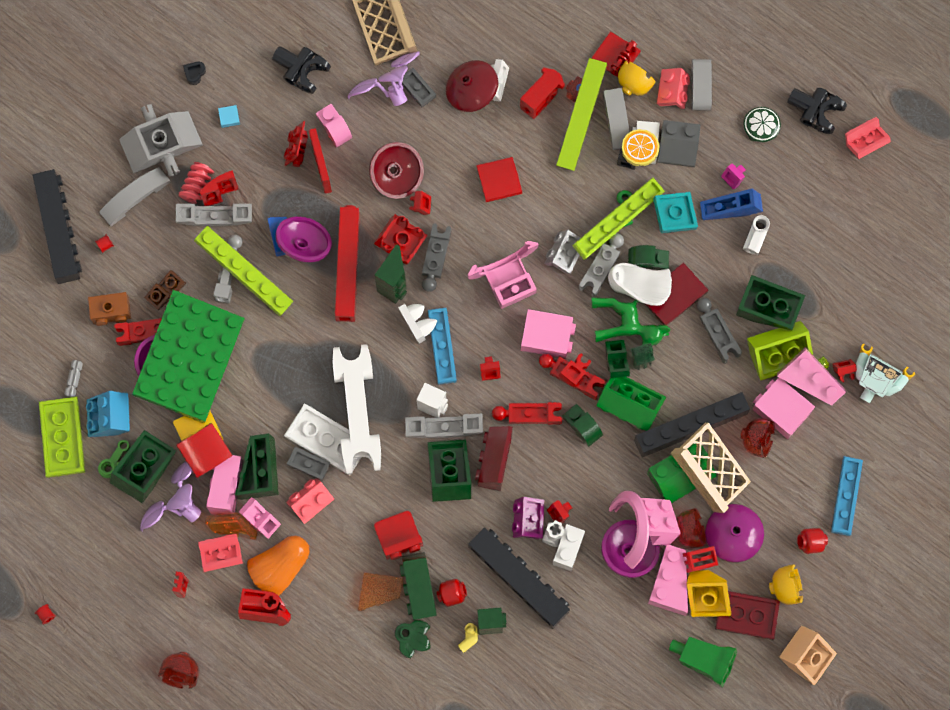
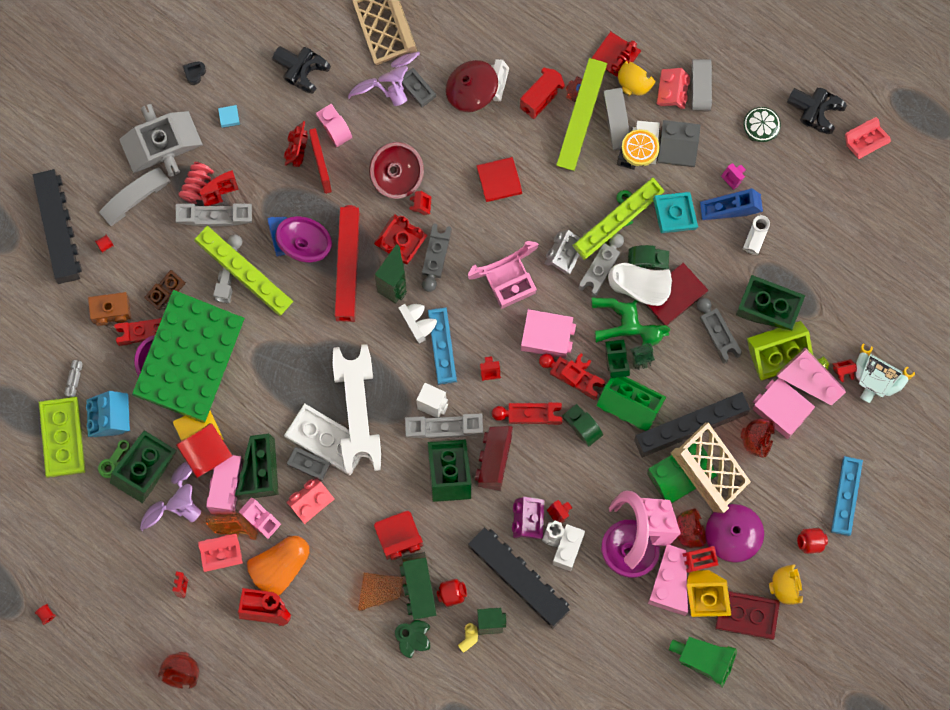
(808, 654): light nougat slope -> none

